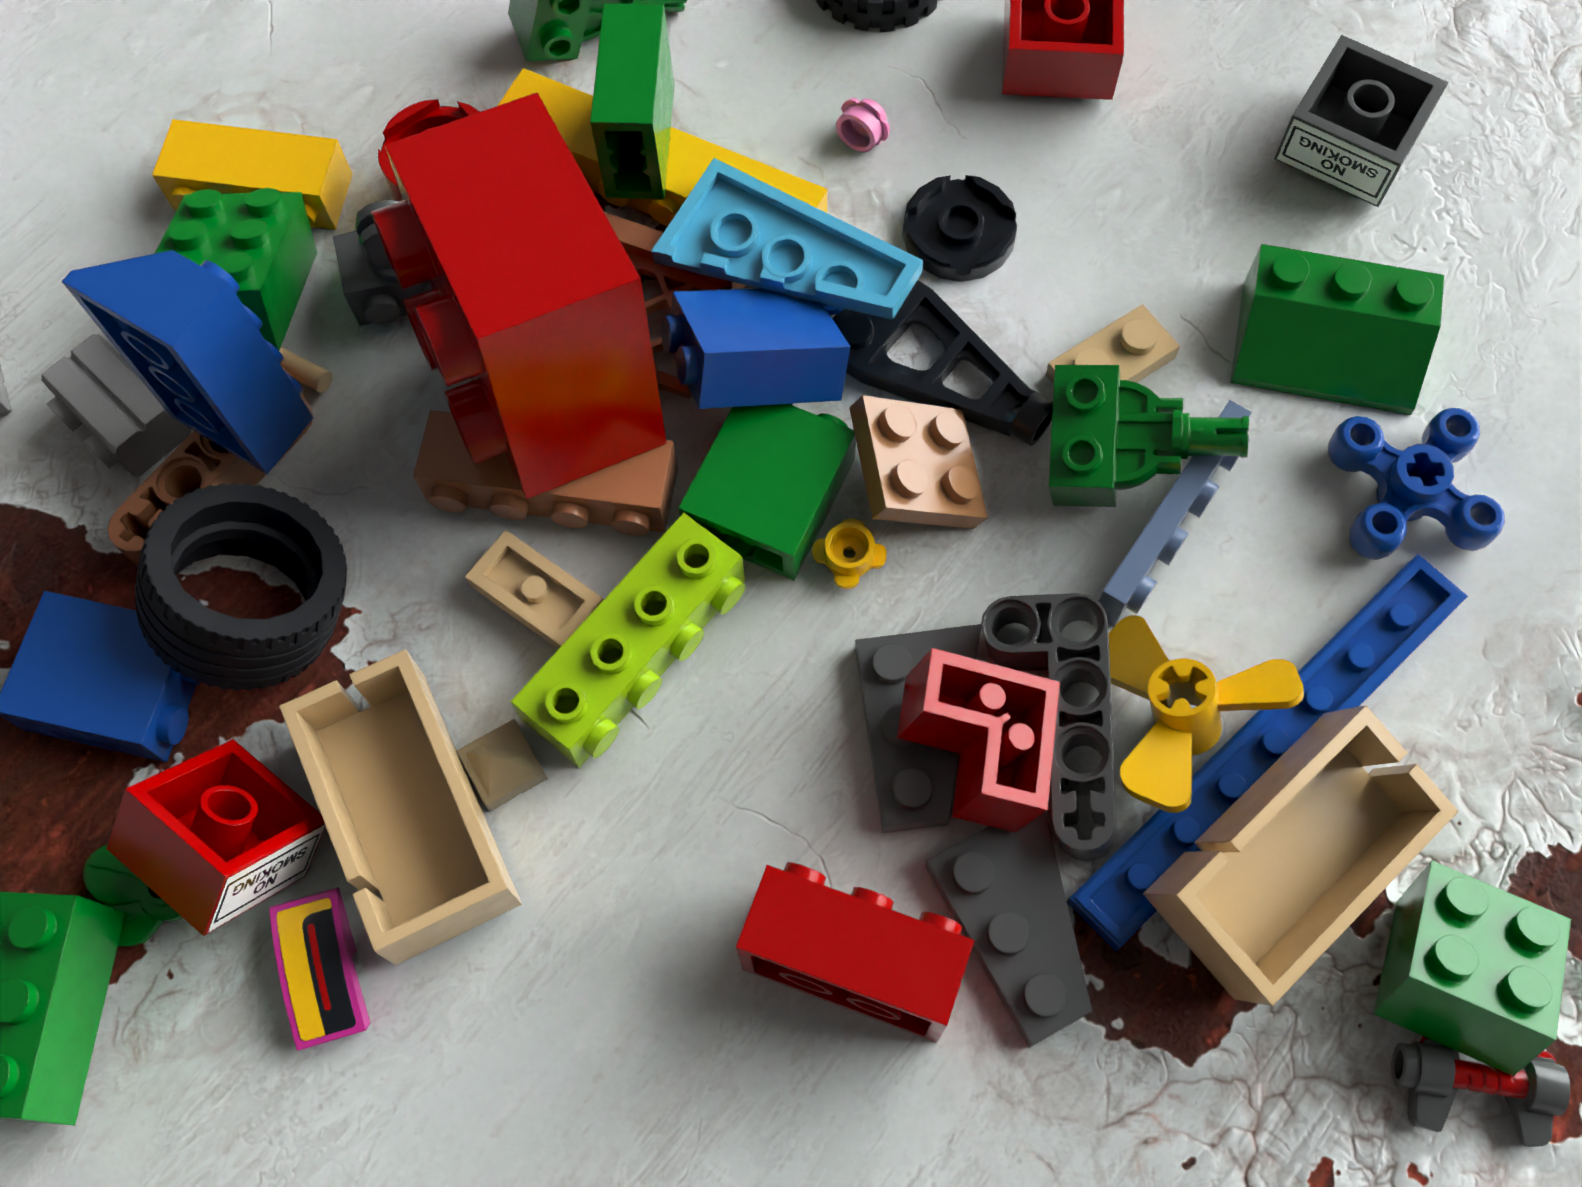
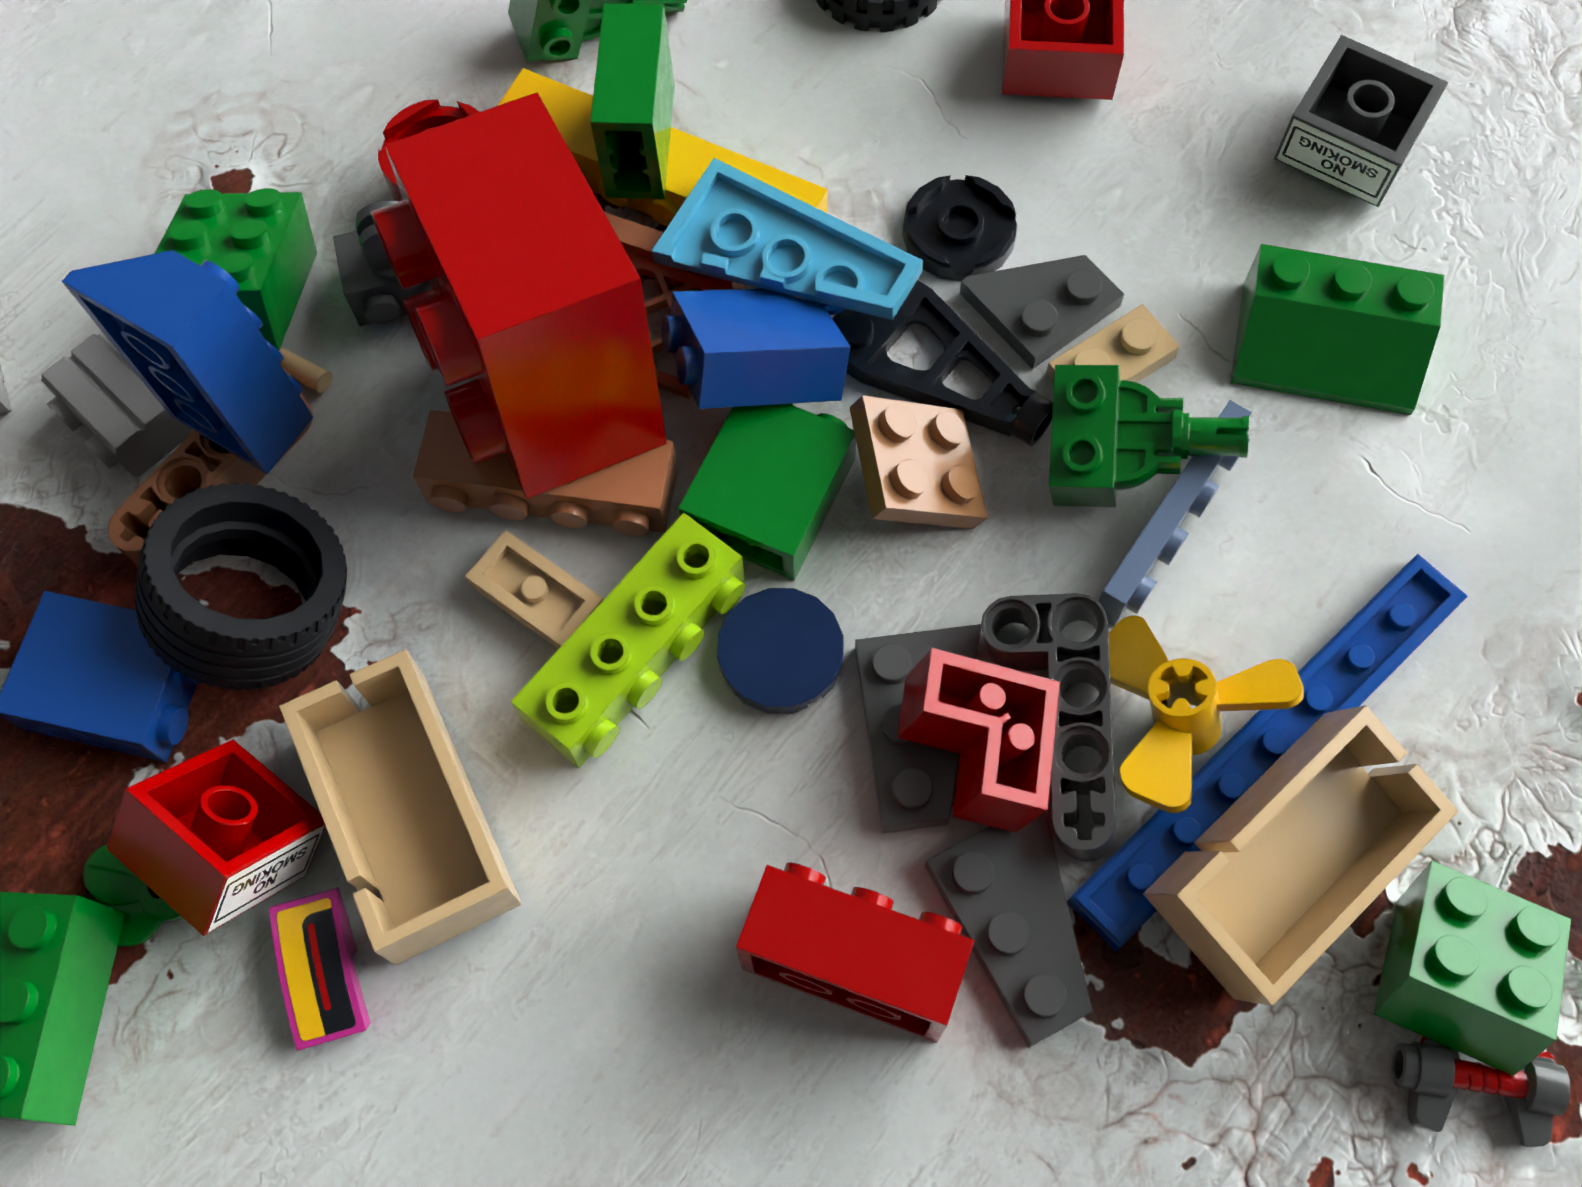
(249, 159): yellow brick -> none
(501, 765): dark tan tile -> none
(780, 650): none -> dark blue tile
(849, 535): yellow plate -> none
(862, 124): bright pink plate -> none
(1042, 303): none -> dark grey wing
(1415, 483): blue gear -> none

